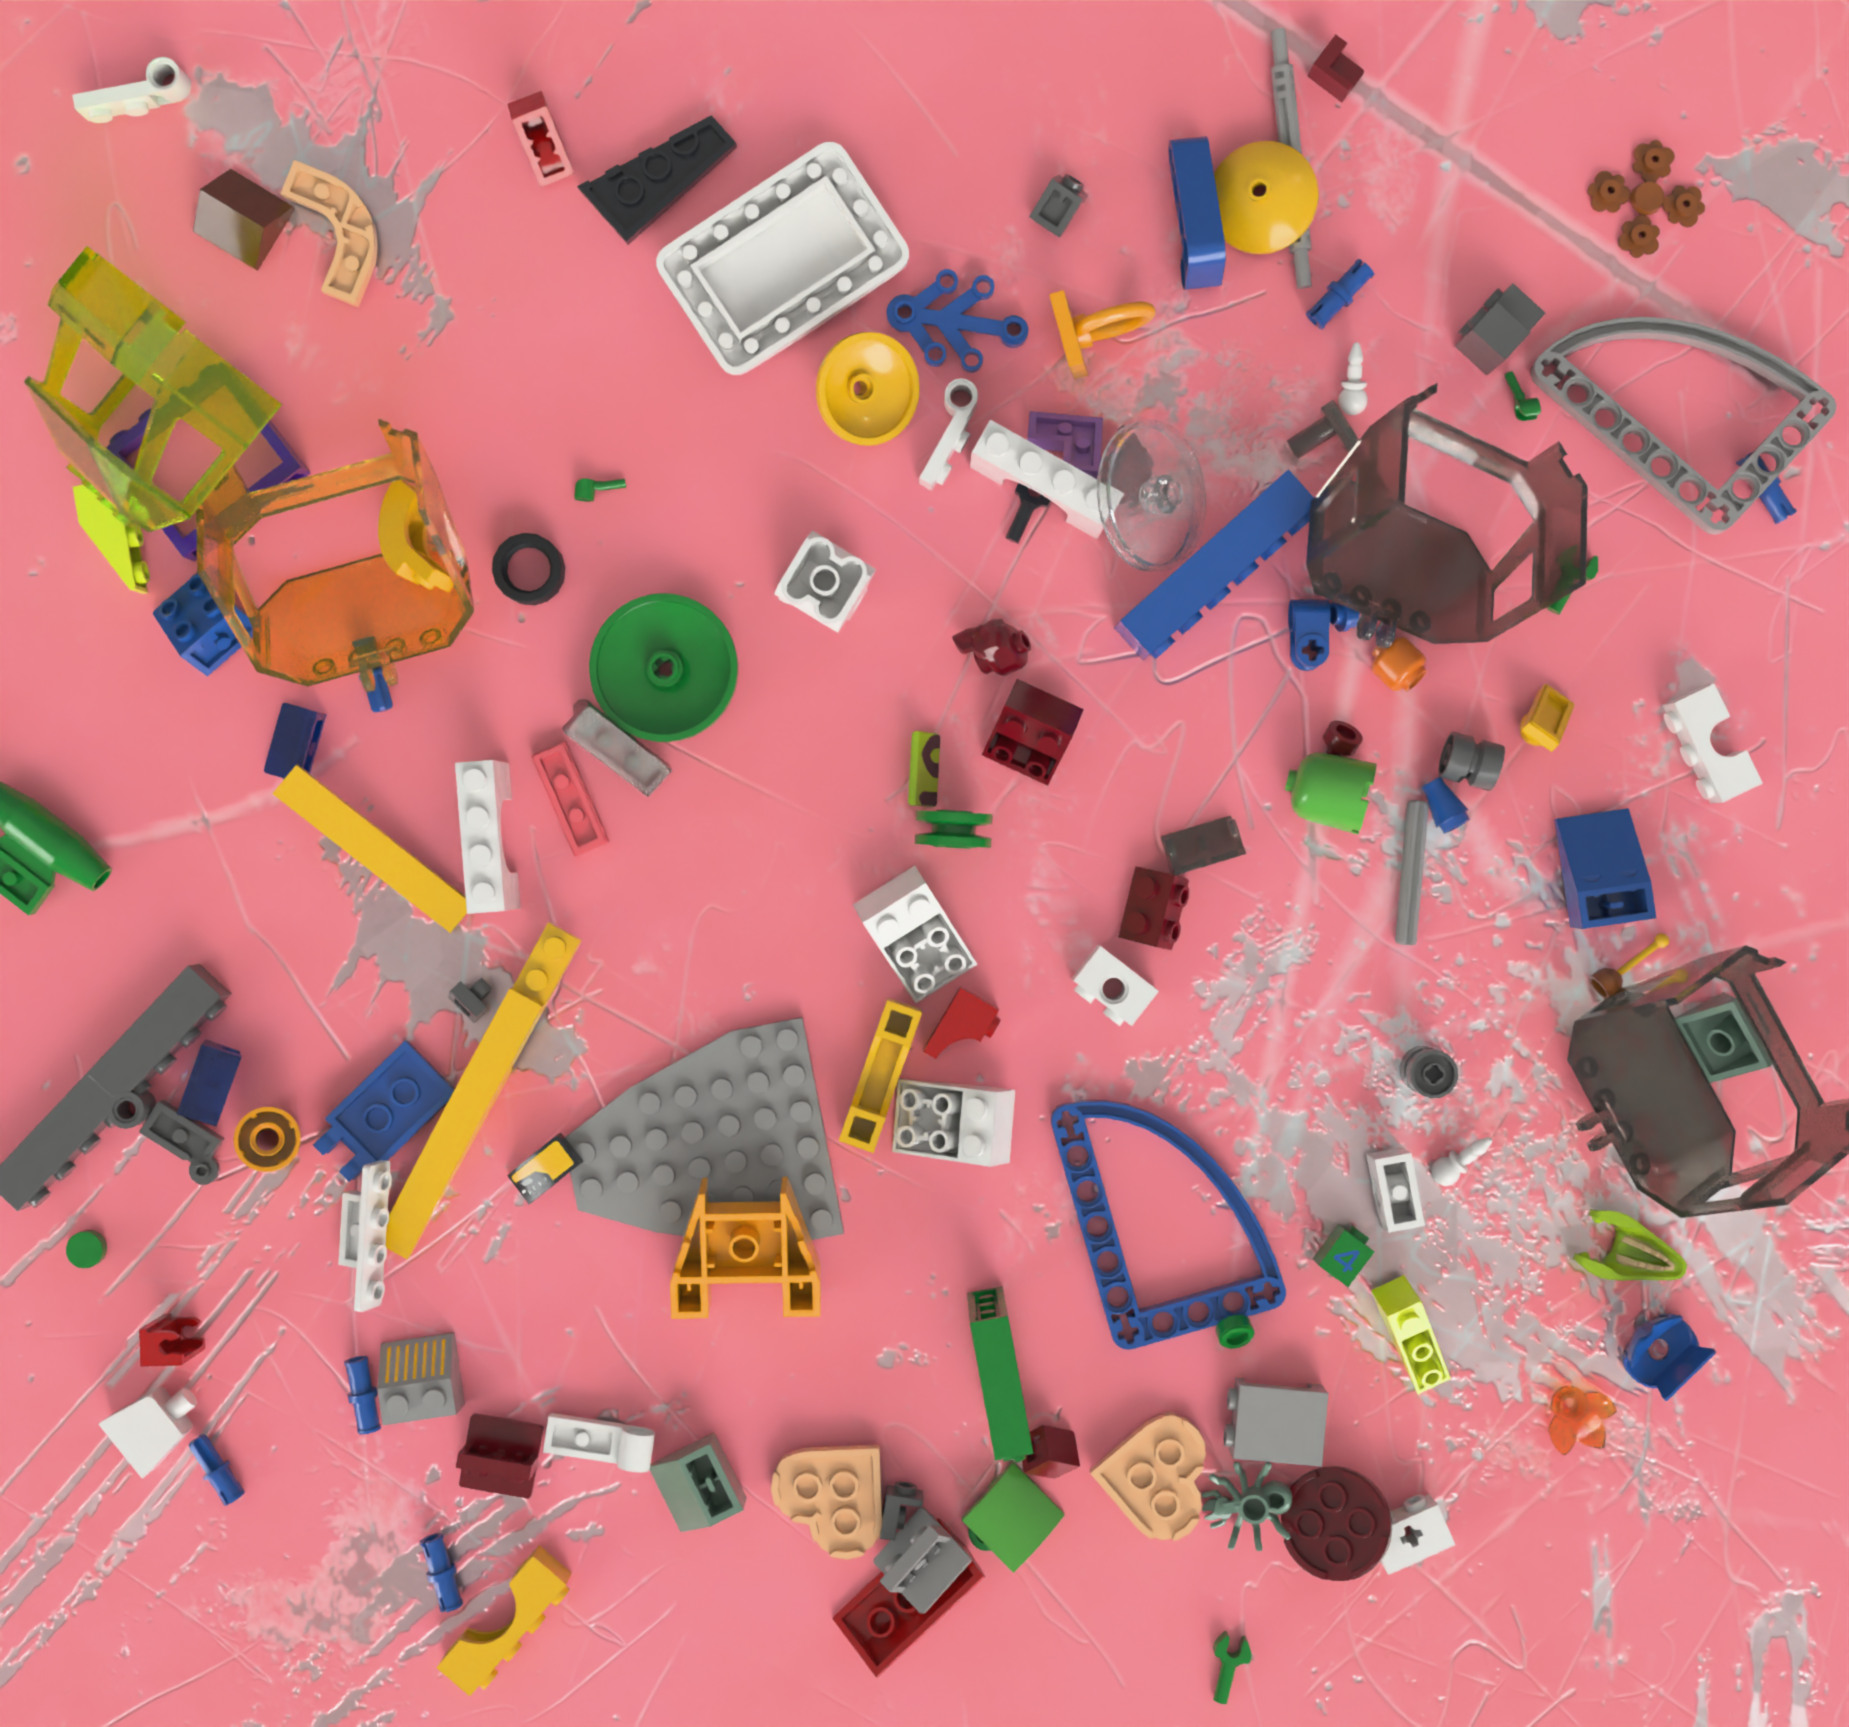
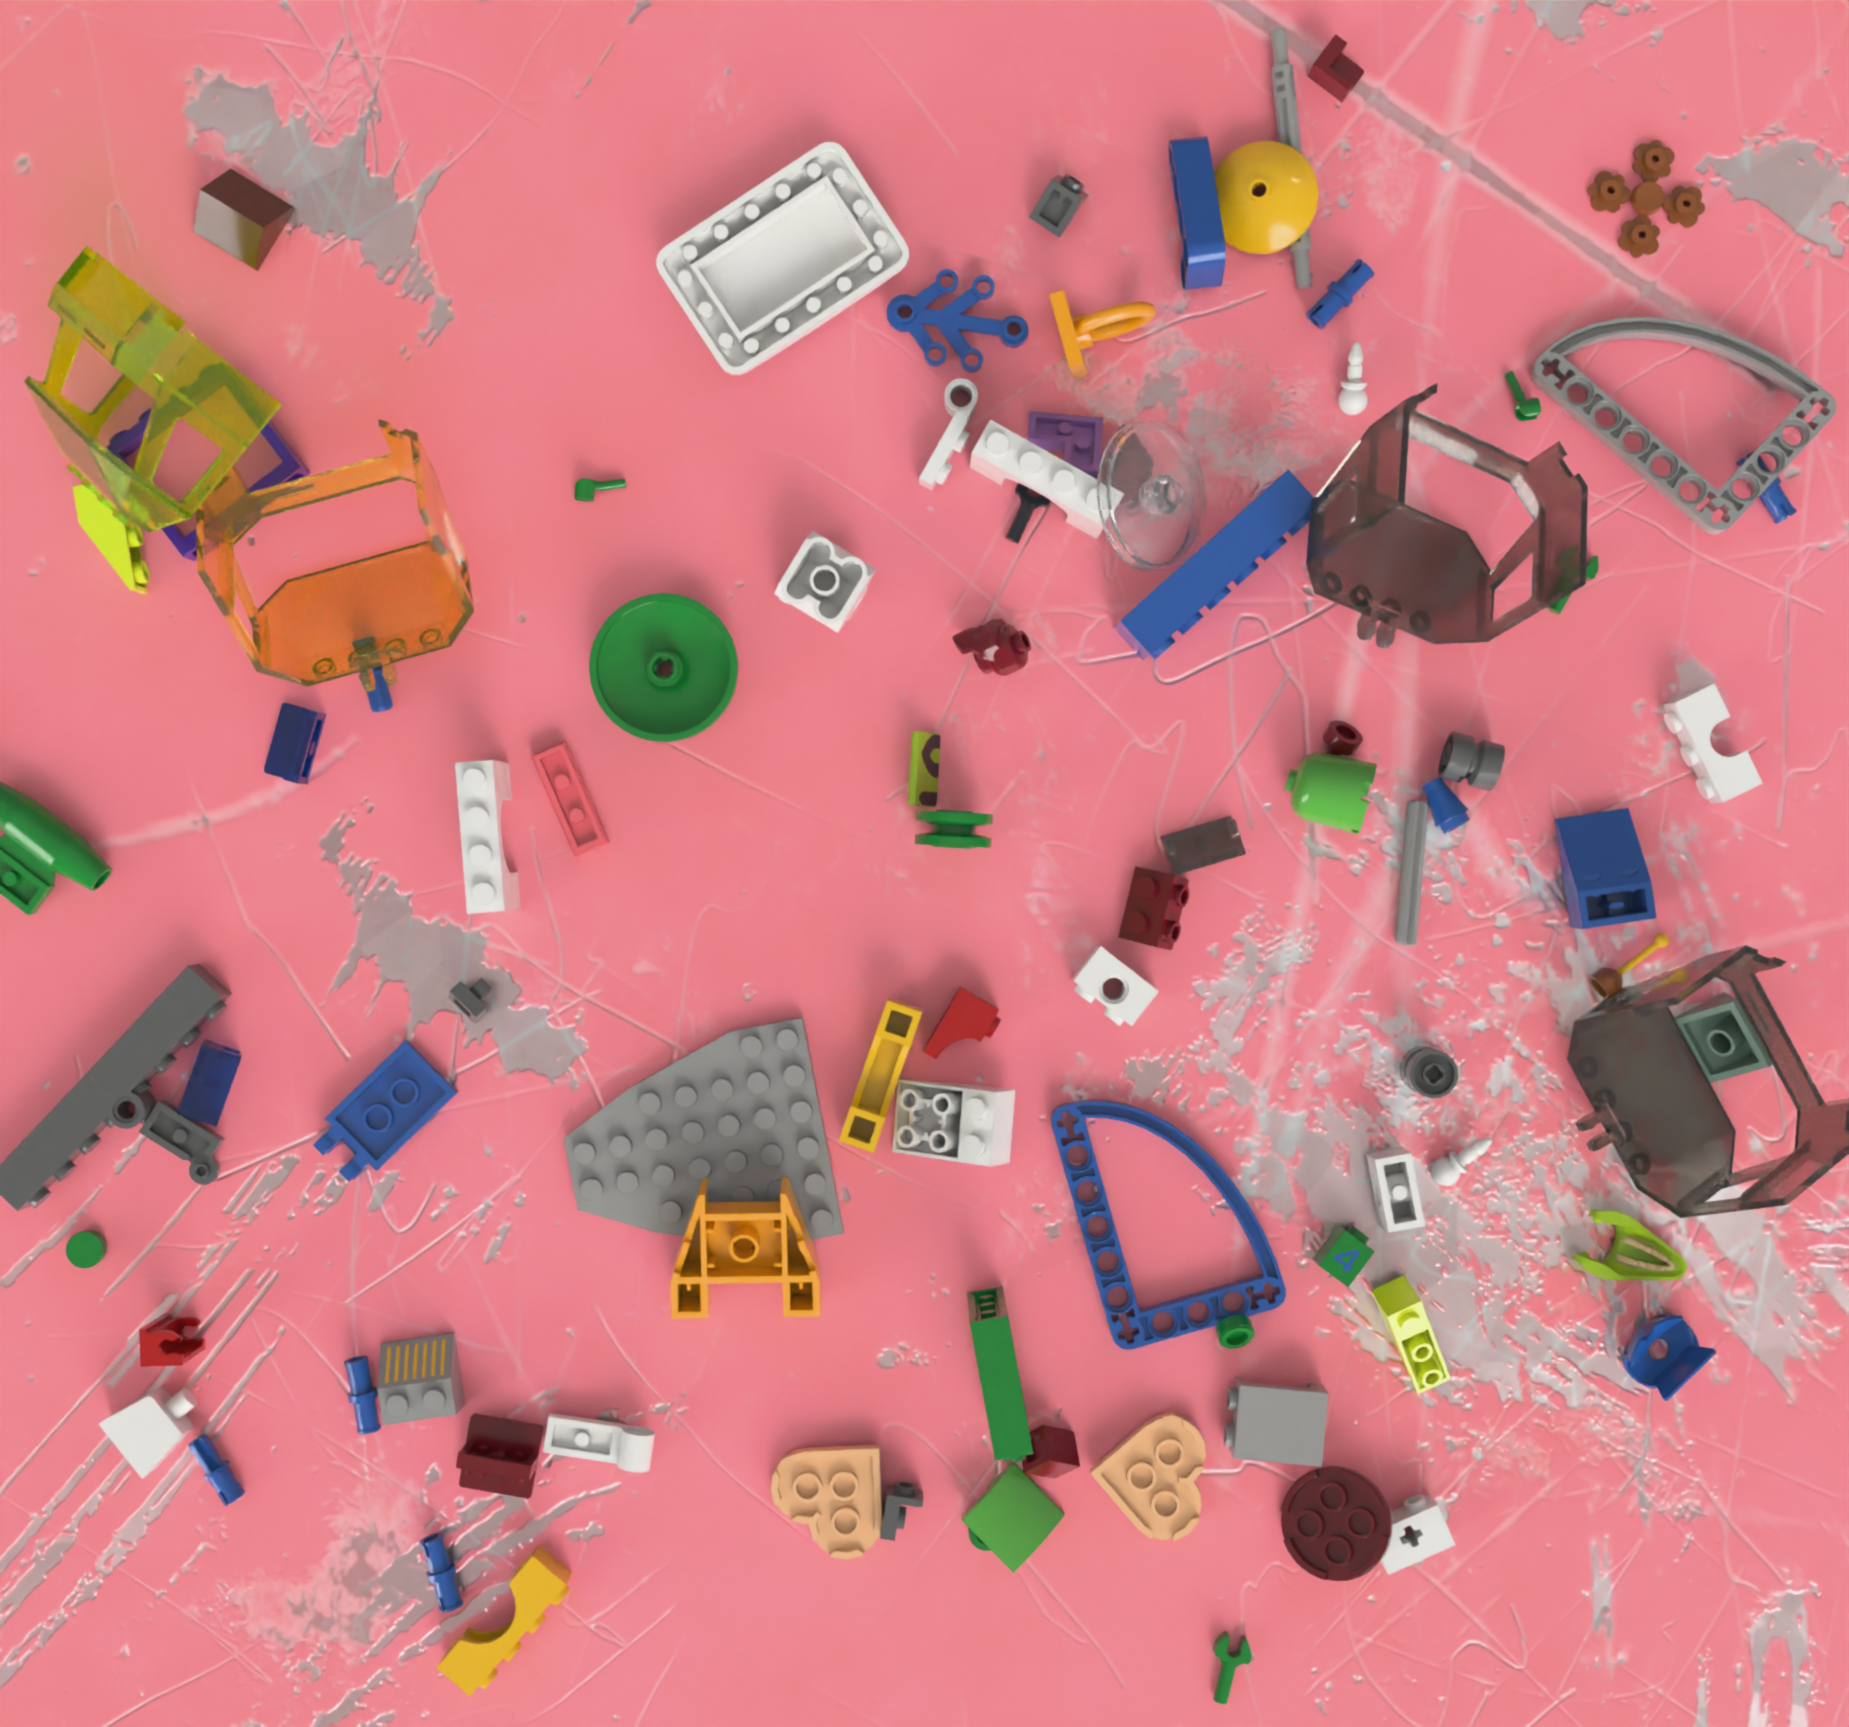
(137, 97): white plate -> none
(198, 626): blue bracket -> none
(253, 1125): light orange gear -> none
(353, 227): light nougat plate -> none
(364, 1233): white bracket -> none
(372, 847): yellow tile -> none
(404, 539): yellow arch -> none
(479, 1088): yellow slope -> none
(500, 567): black tyre -> none
(540, 138): arch -> none
(545, 1168): slope -> none
(616, 747): clear smoke piece -> none
(647, 186): black wing -> none
(699, 1484): sand green slope -> none
(886, 394): yellow dish -> none
(886, 1624): red slope -> none
(914, 934): white slope -> none
(921, 1561): light grey bracket -> none
(1032, 732): dark red slope -> none
(1253, 1506): sand green animal -> none
(1309, 626): blue piece -> none
(1330, 424): clear smoke piece -> none
(1343, 617): blue plate -> none
(1399, 665): orange head -> none
(1499, 330): dark grey brick -> none
(1546, 718): yellow tile -> none
(1581, 1421): clear orange plate -> none

